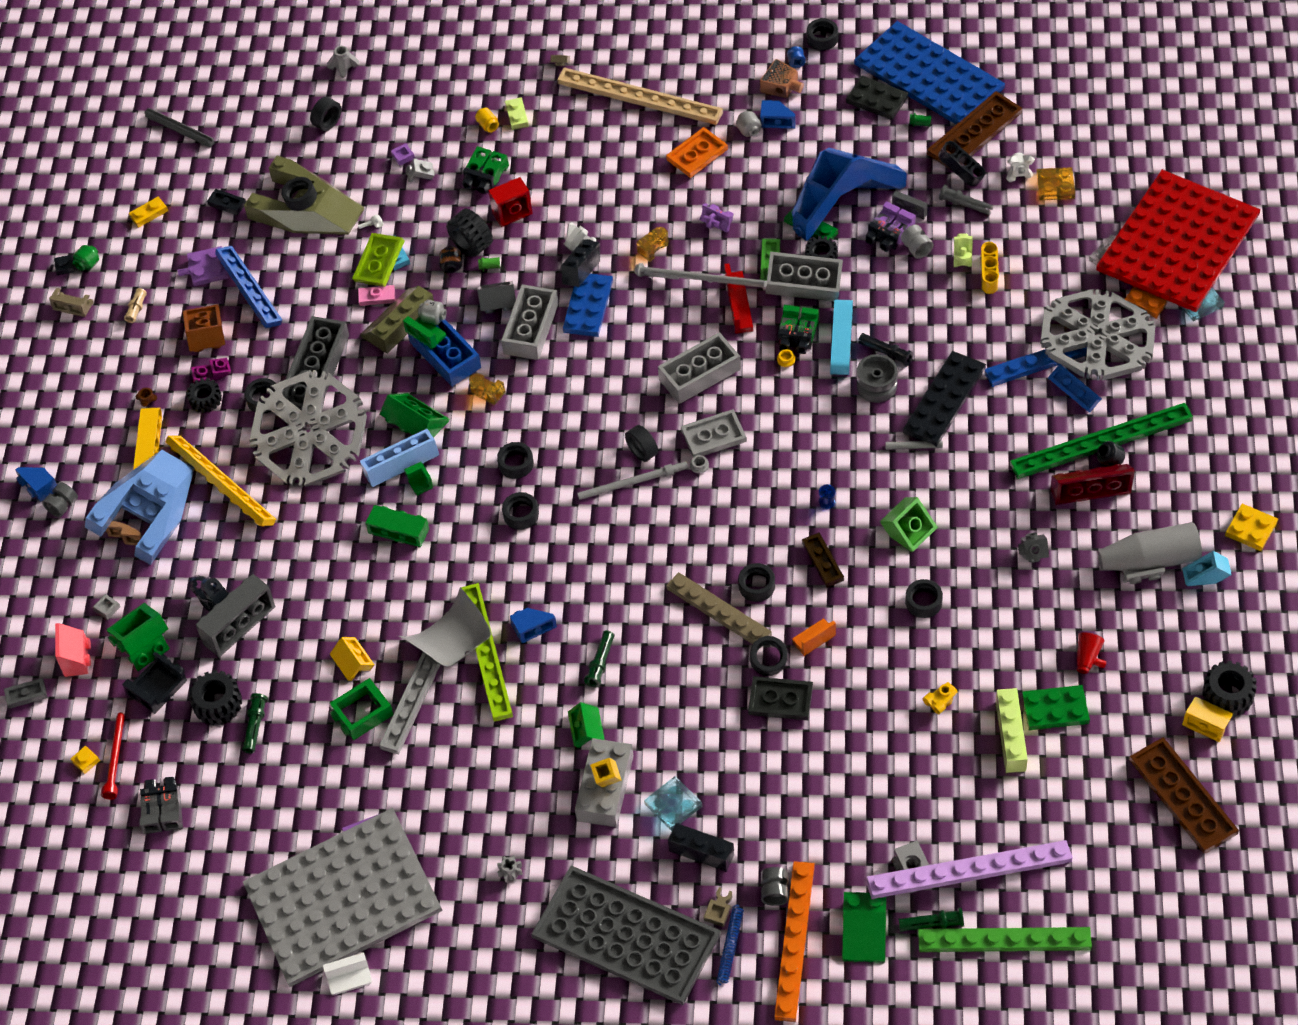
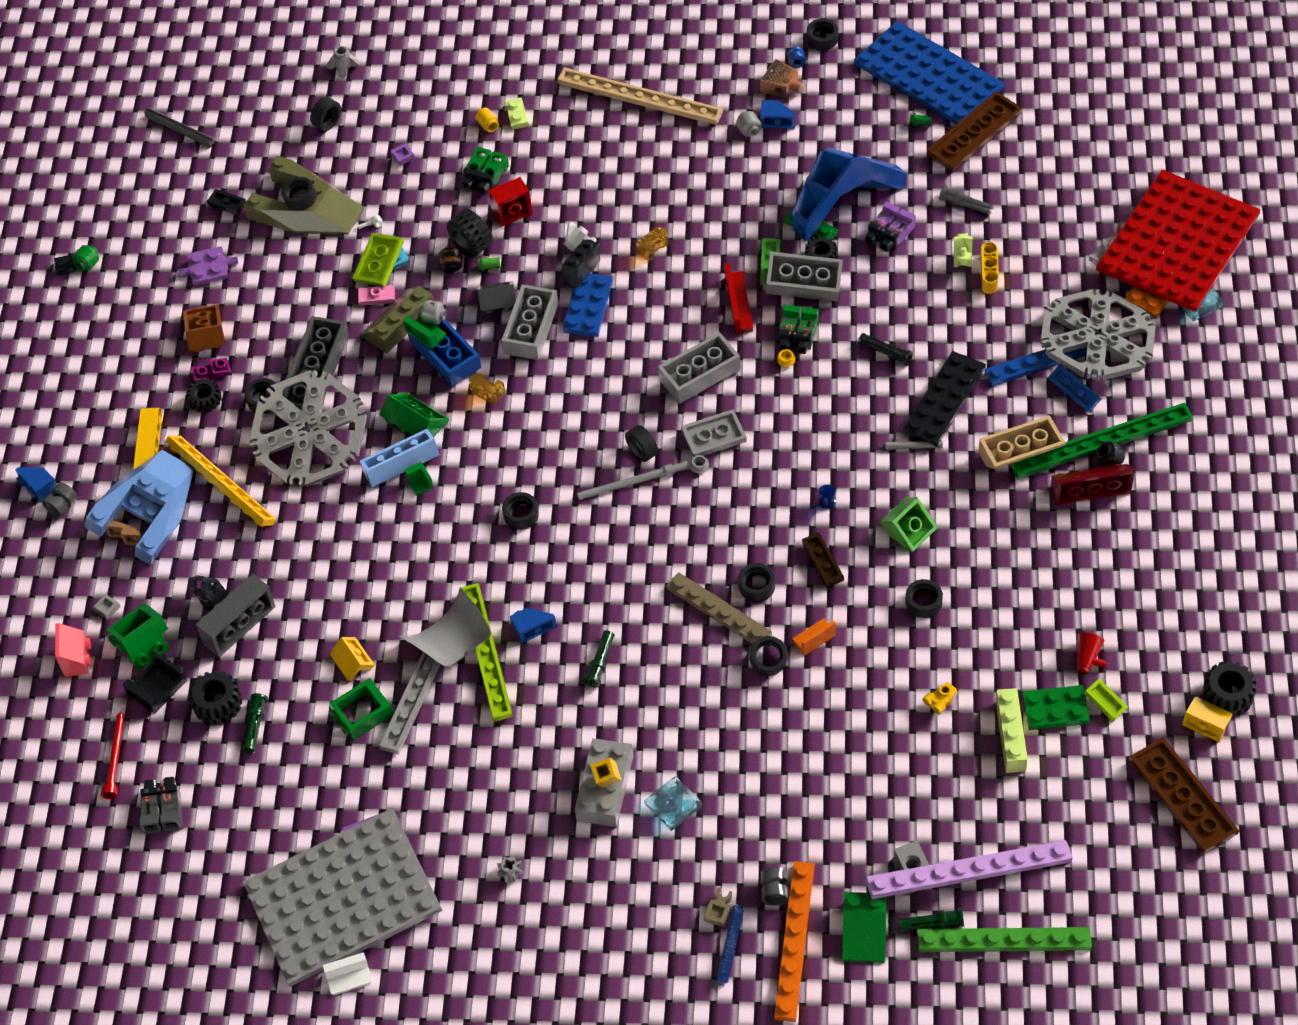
(25, 693): dark grey plate -> none
(70, 304): dark tan hinge -> none
(85, 759): yellow plate -> none
(135, 305): tan pin -> none
(145, 396): reddish brown plate -> none
(148, 212): yellow plate -> none
(248, 286): blue plate -> none
(397, 525): green brick -> none
(420, 169): light grey bracket -> none
(517, 471): black tyre -> none
(560, 60): dark tan plate -> none
(585, 724): green panel -> none
(626, 934): dark grey plate -> none
(641, 271): light grey bar -> none
(697, 152): orange plate -> none
(701, 847): black brick -> none
(715, 217): medium lavender hips -> none
(780, 698): pearl dark grey plate -> none
(841, 337): medium azure beam -> none
(877, 97): pearl dark grey plate -> none
(877, 378): dark grey wheel -> none
(910, 204): dark grey plate -> none
(917, 241): light grey wheel -> none
(964, 171): black beam -> none
(1019, 166): white rock -> none
(1020, 442): none -> tan slope
(1033, 547): dark grey brick -> none
(1055, 183): clear yellow plate -> none
(1106, 700): none -> lime tile
(1150, 551): light grey piece -> none
(1207, 570): medium azure slope -> none
(1251, 527): yellow plate -> none

